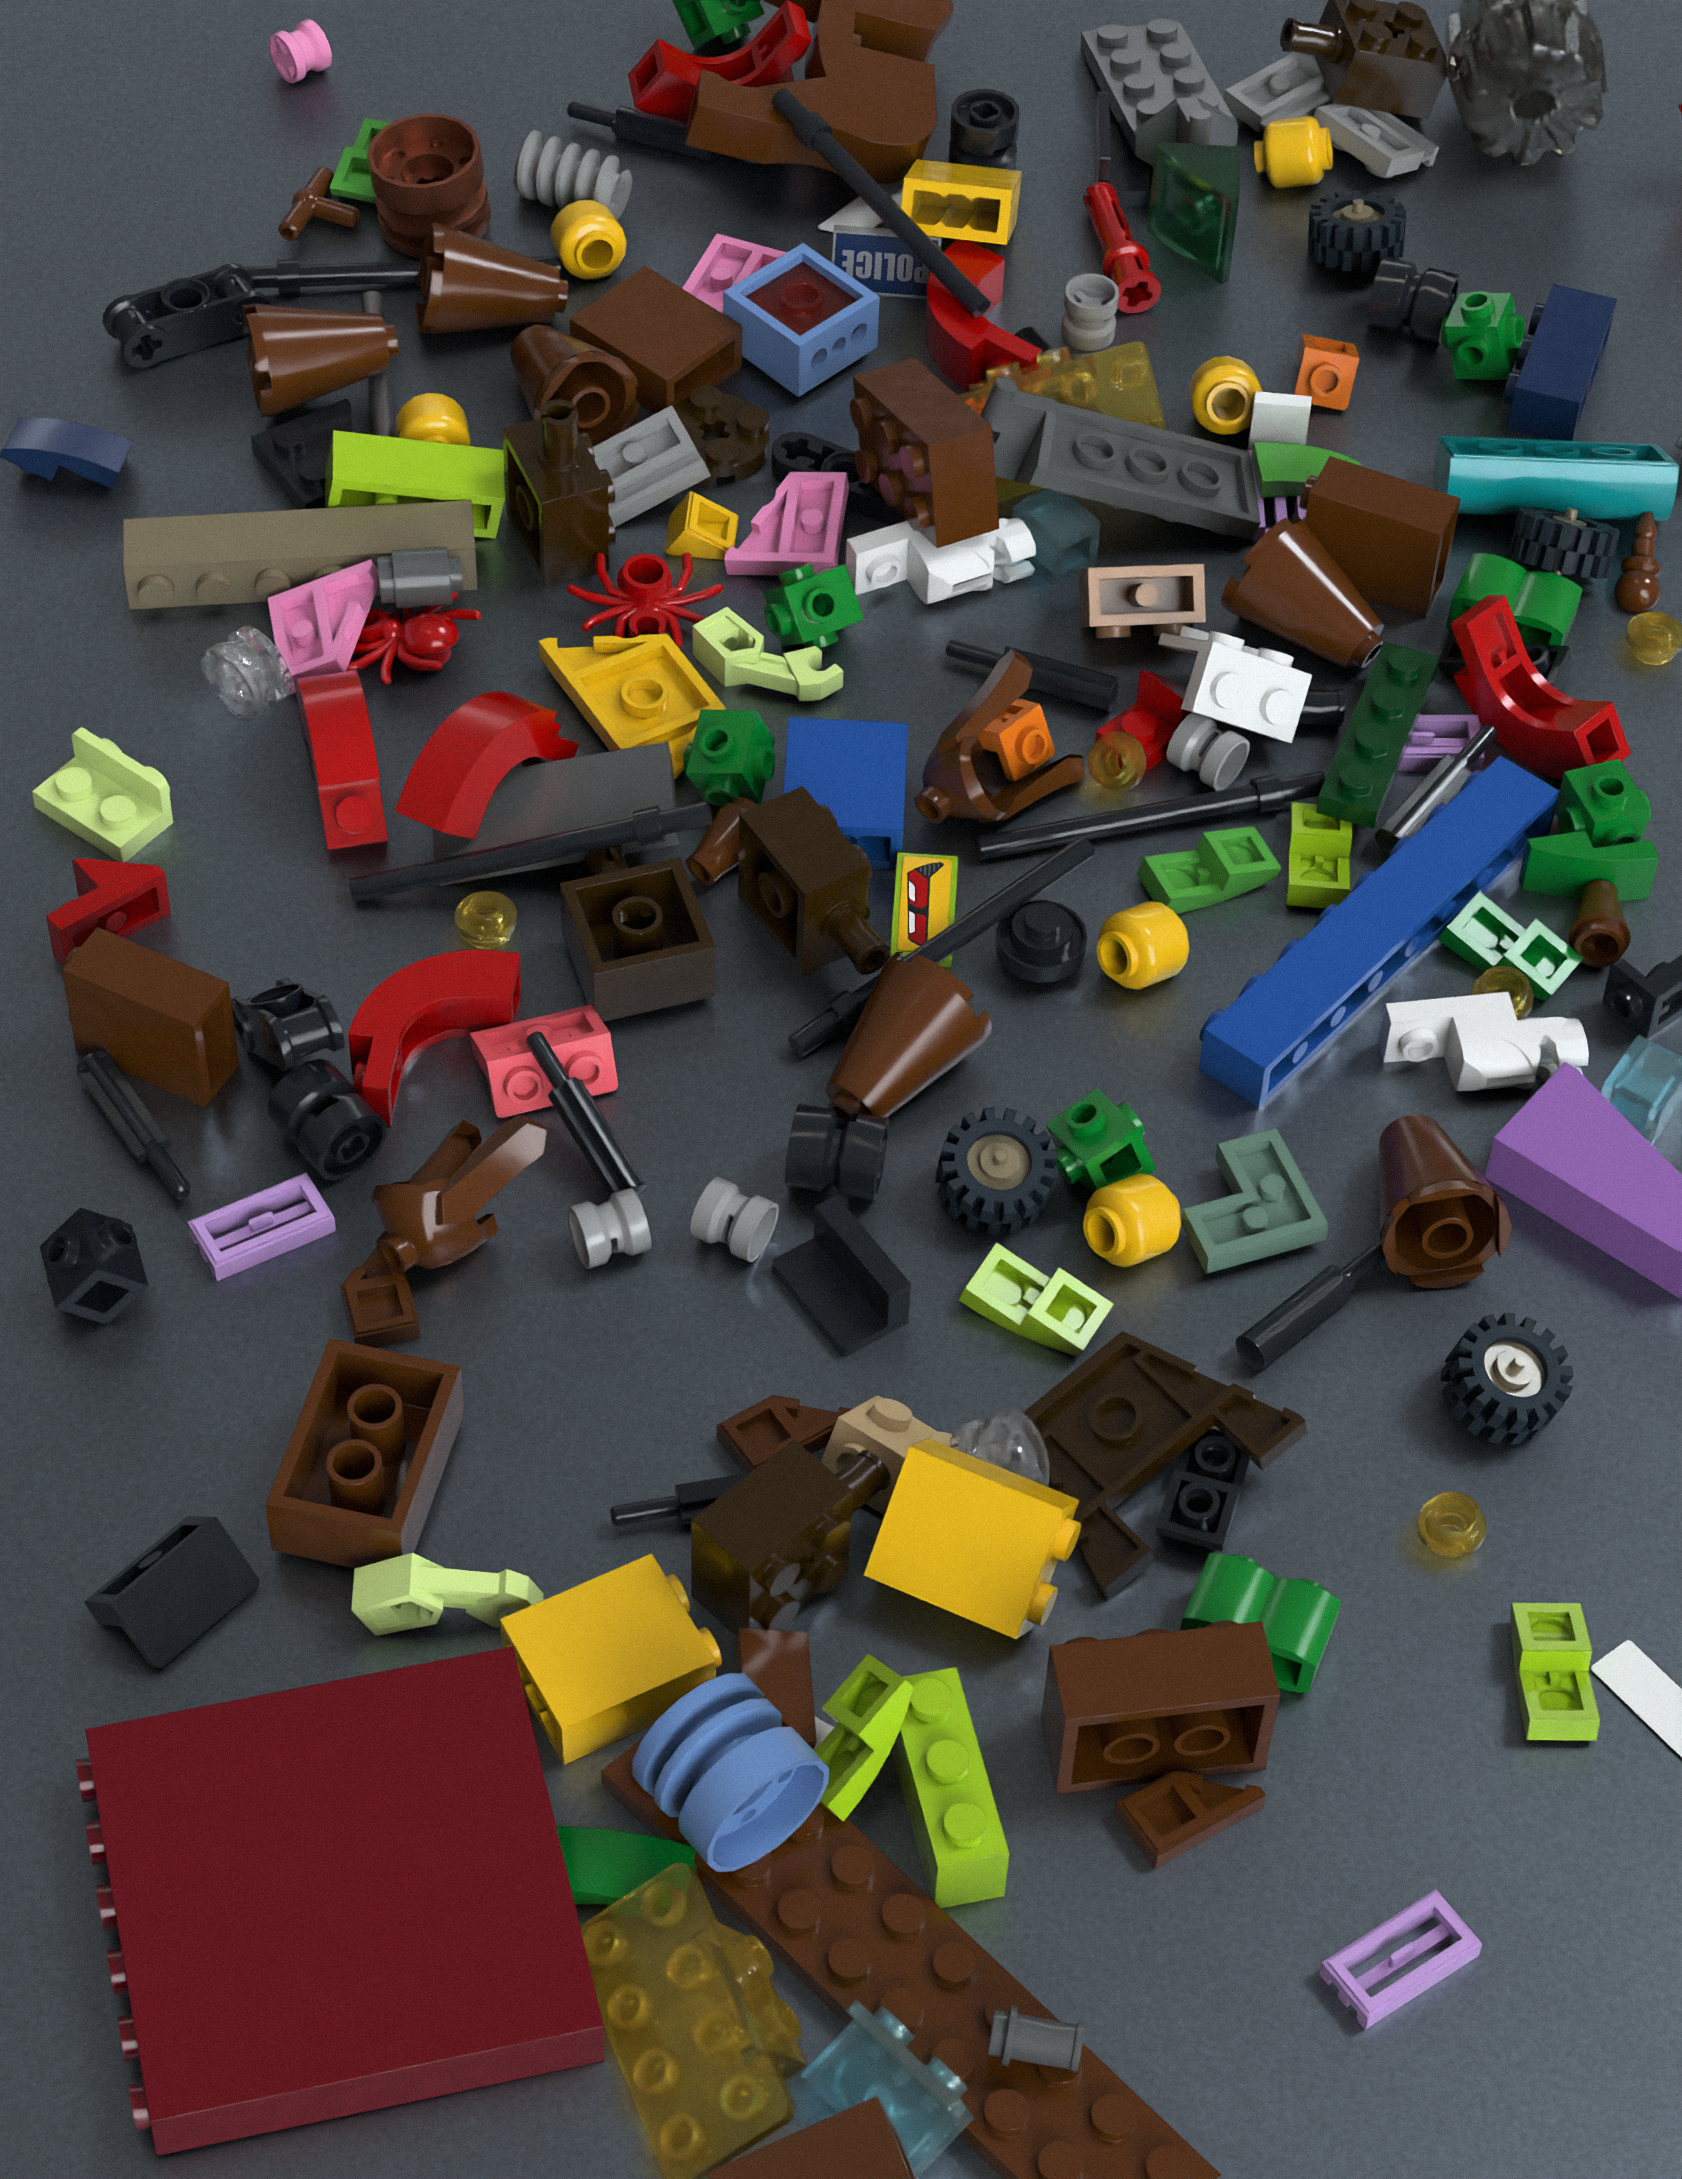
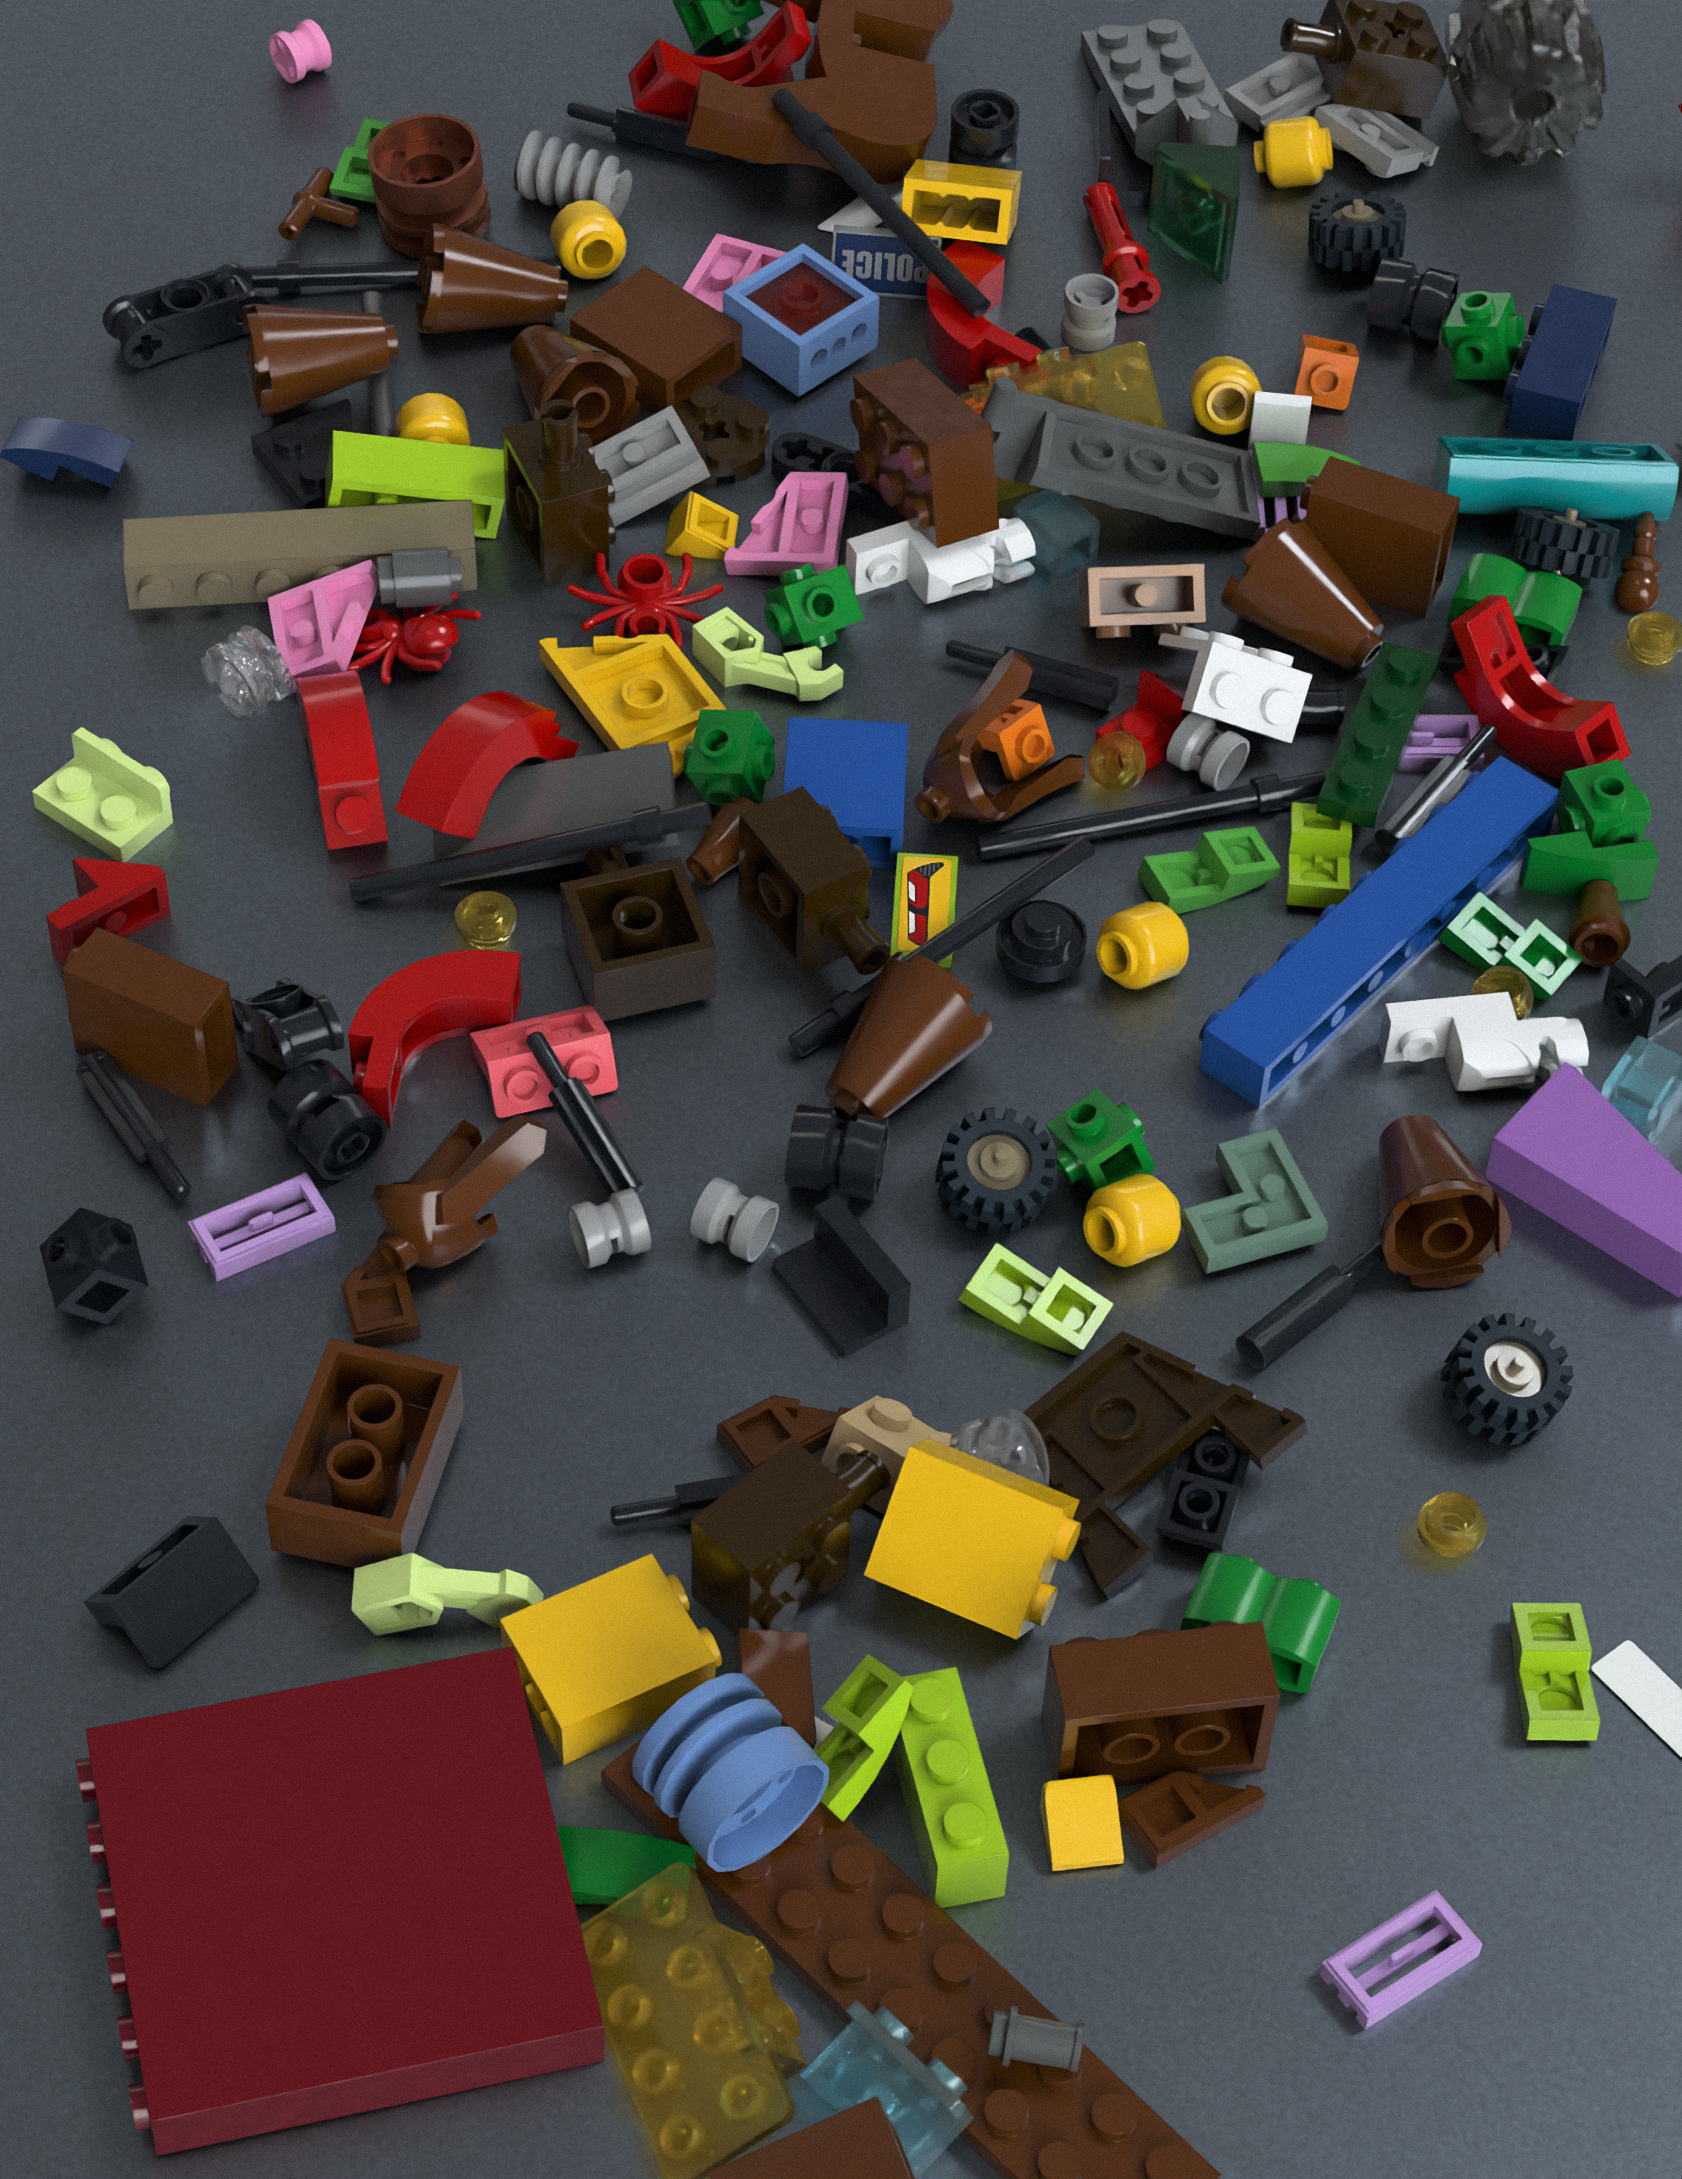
(1081, 1822): none -> yellow slope

